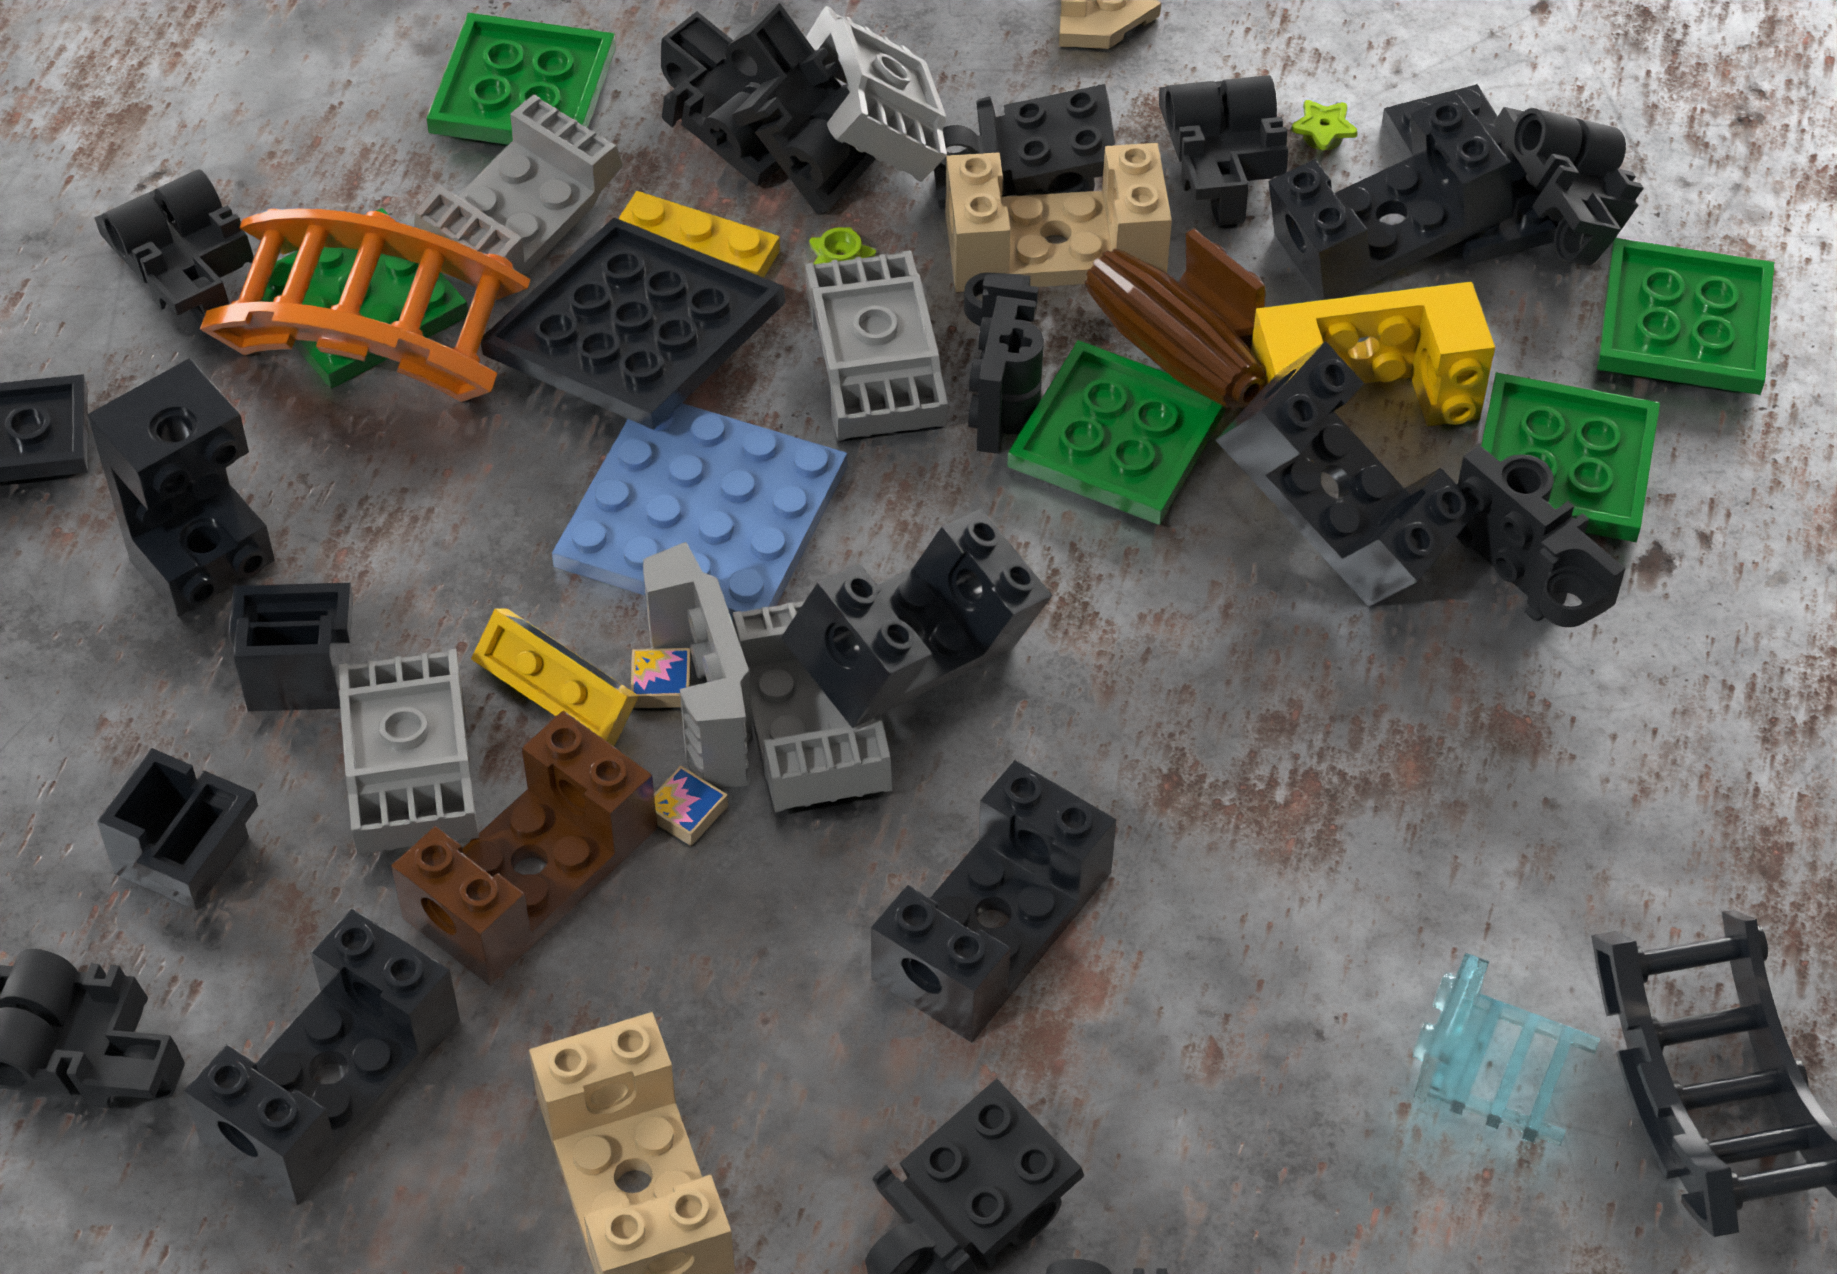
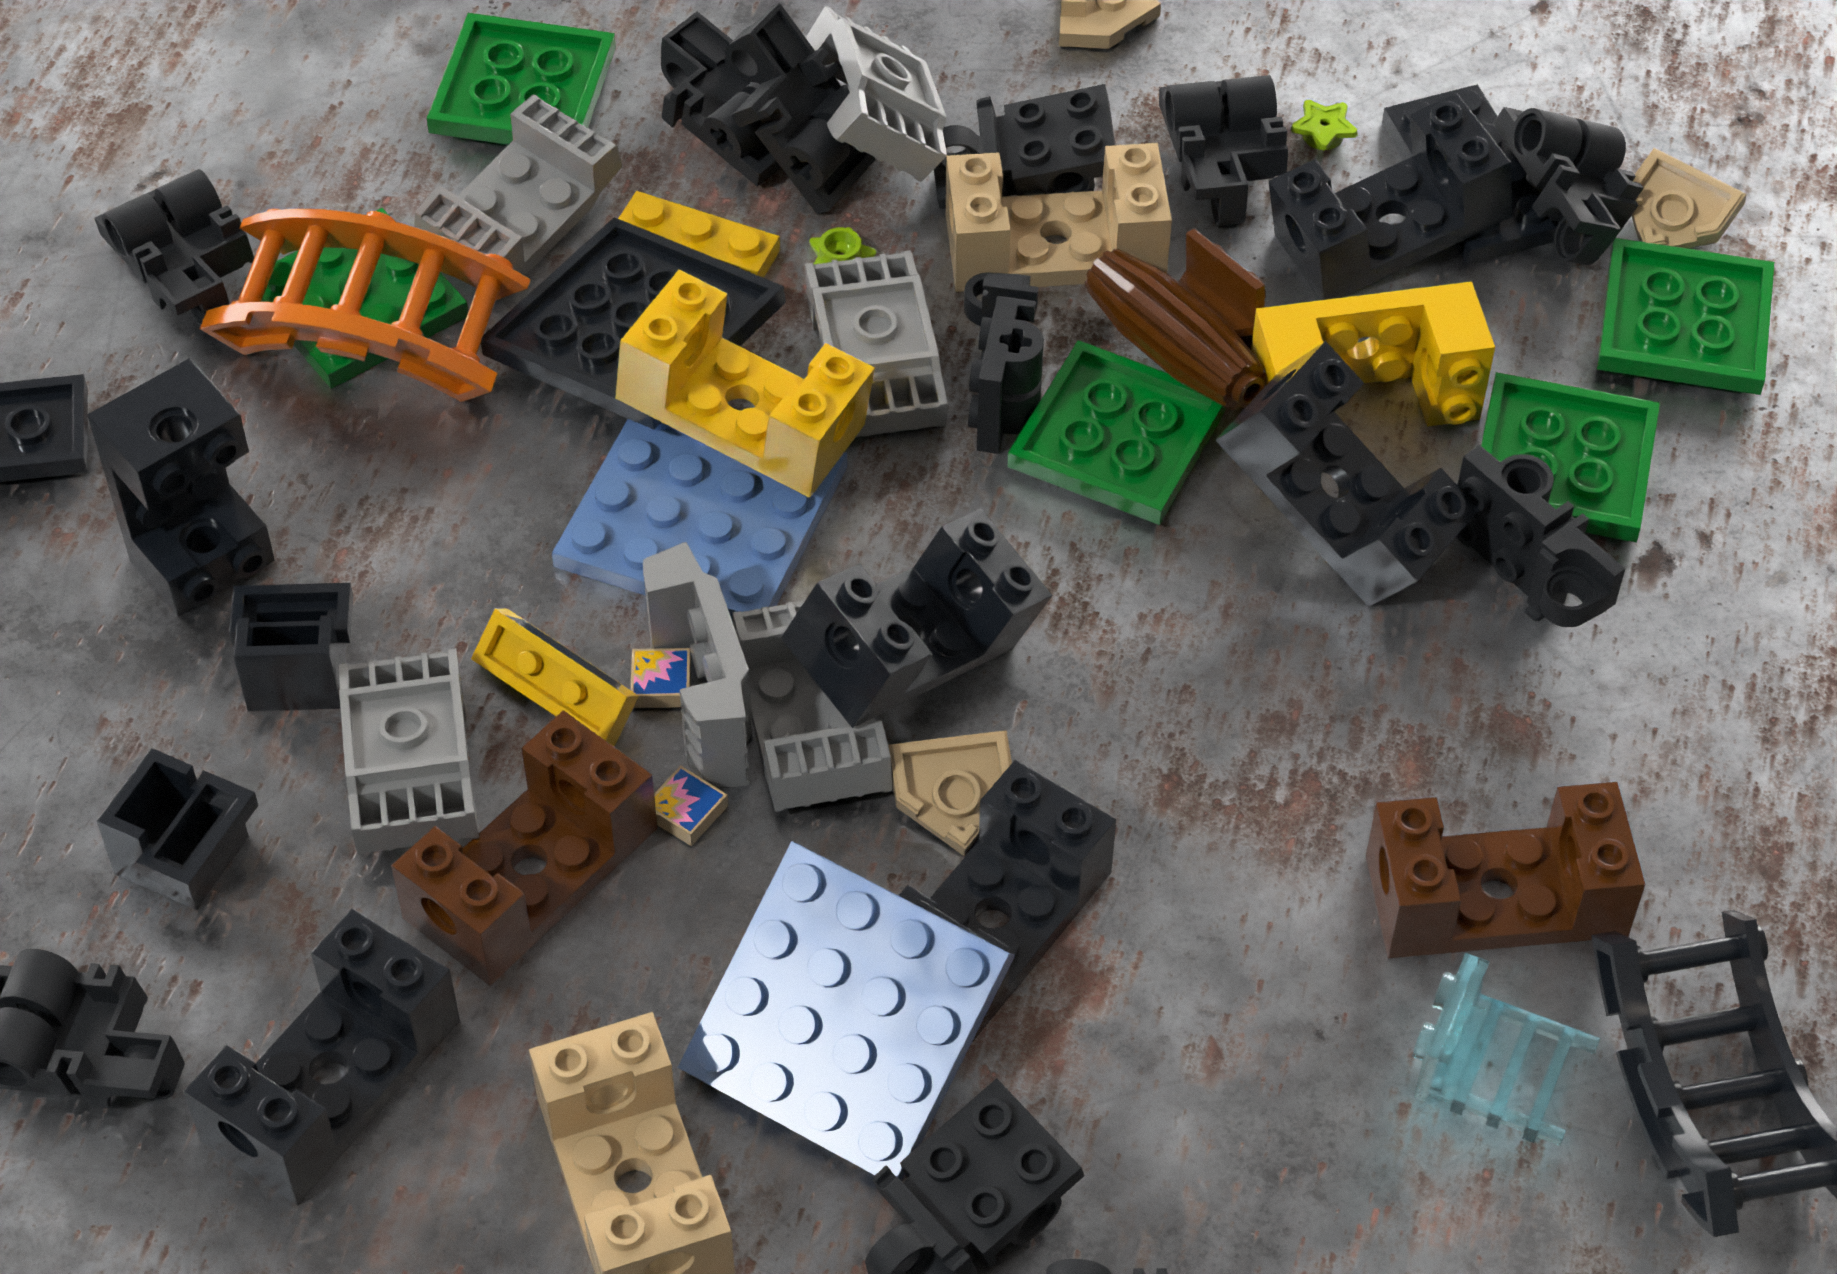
(686, 374): none -> yellow plate
(845, 1012): none -> plate
(944, 781): none -> tan plate
(1565, 878): none -> reddish brown plate
(1682, 203): none -> tan plate

